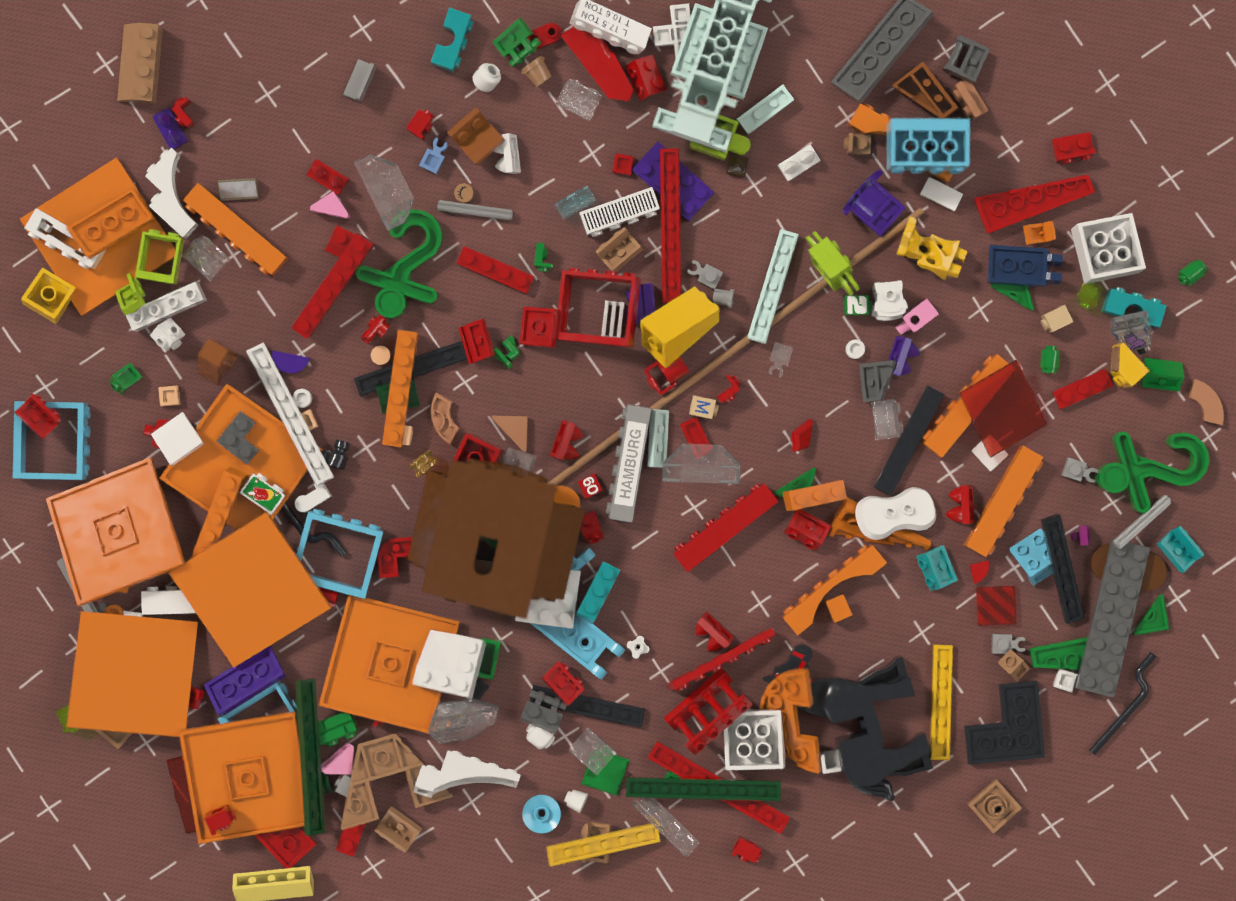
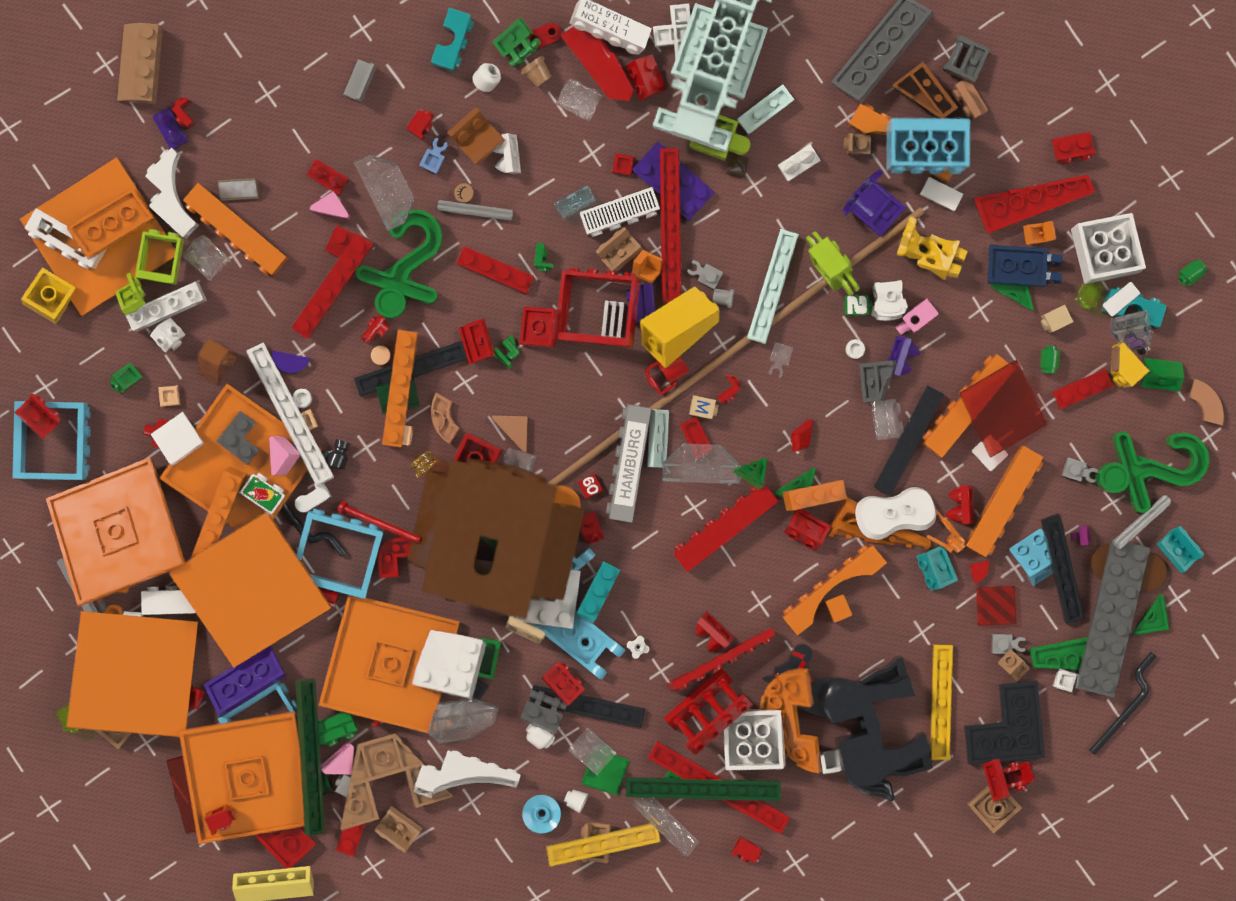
(282, 455): none -> bright pink slope
(345, 508): none -> red bar
(525, 630): none -> tan tile
(561, 447): red tile -> none
(647, 266): none -> orange panel
(753, 472): none -> green tile
(955, 541): none -> orange plant
(1018, 774): none -> red tile
(1121, 299): none -> white sticker

